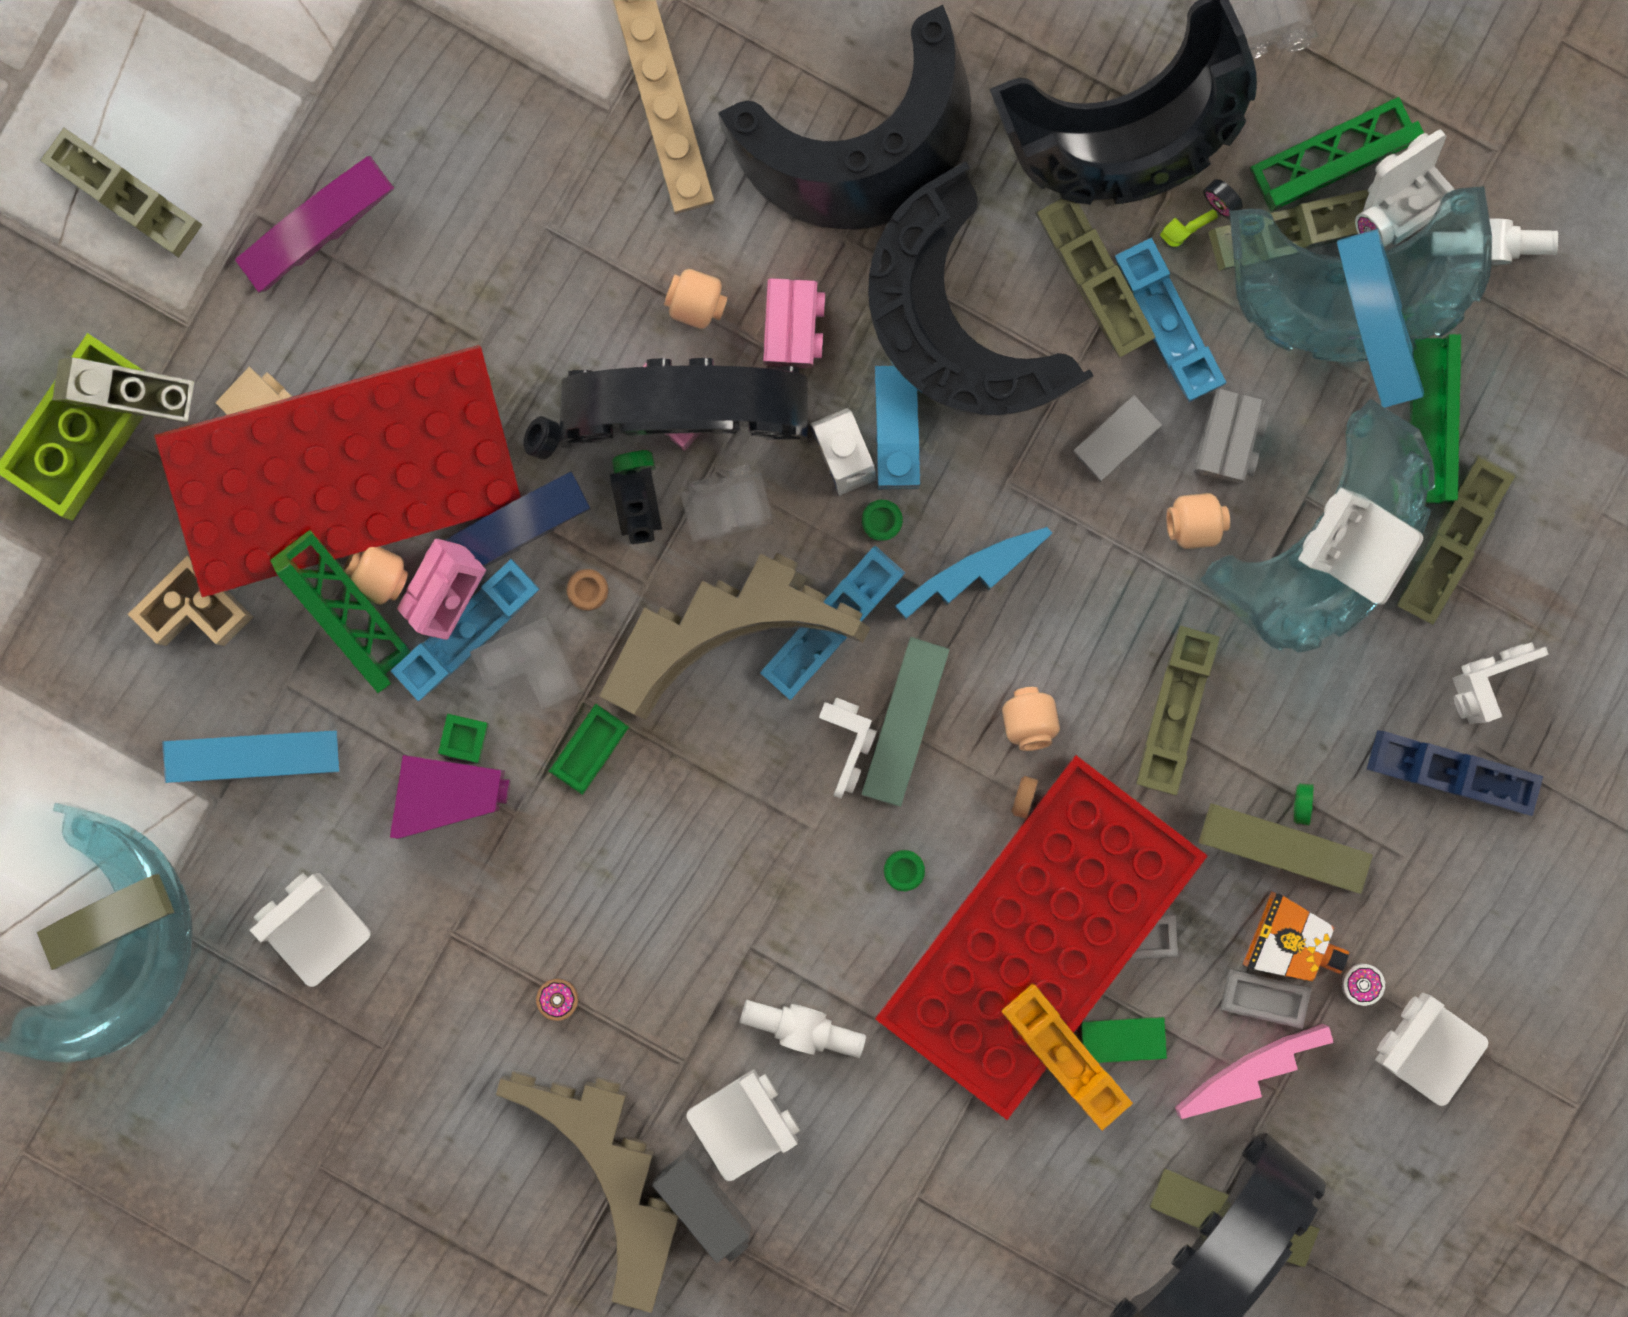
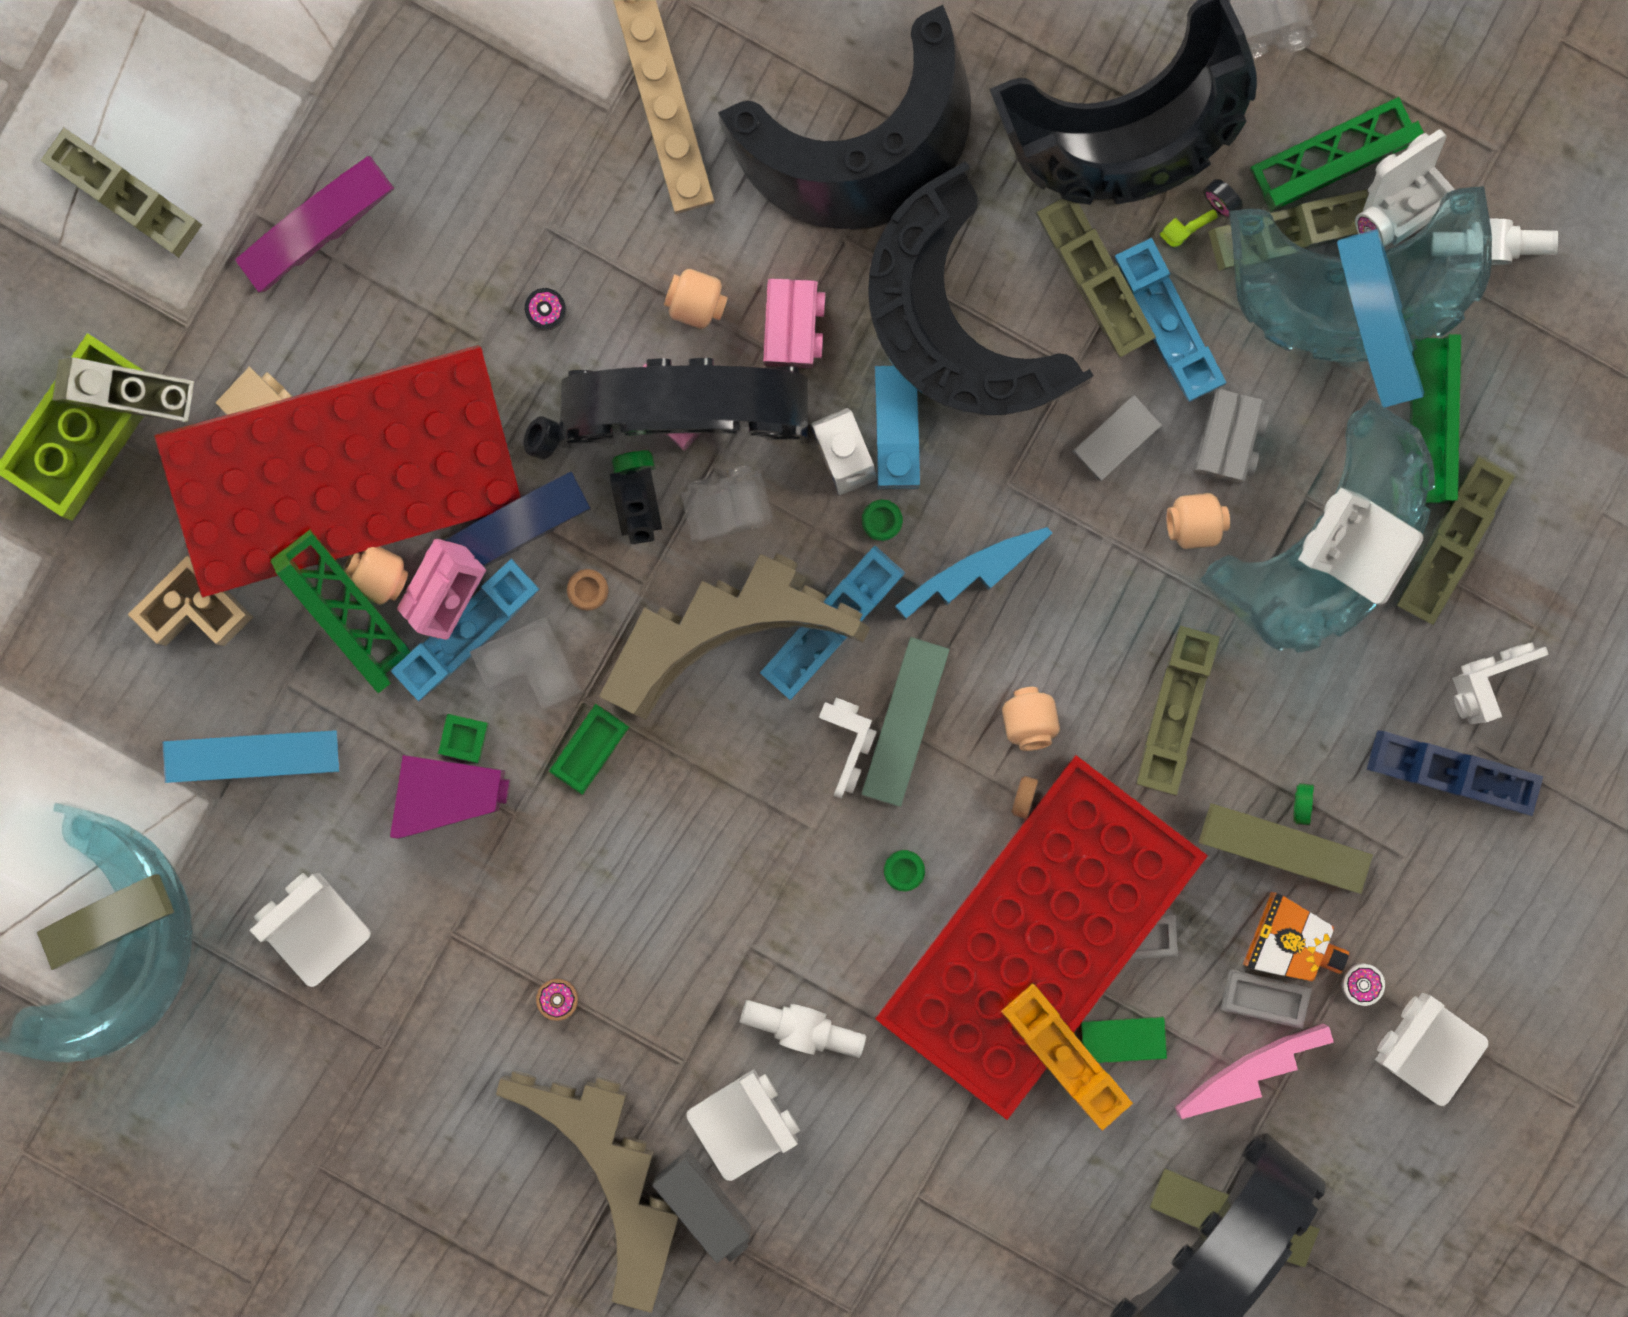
(545, 309): none -> tile

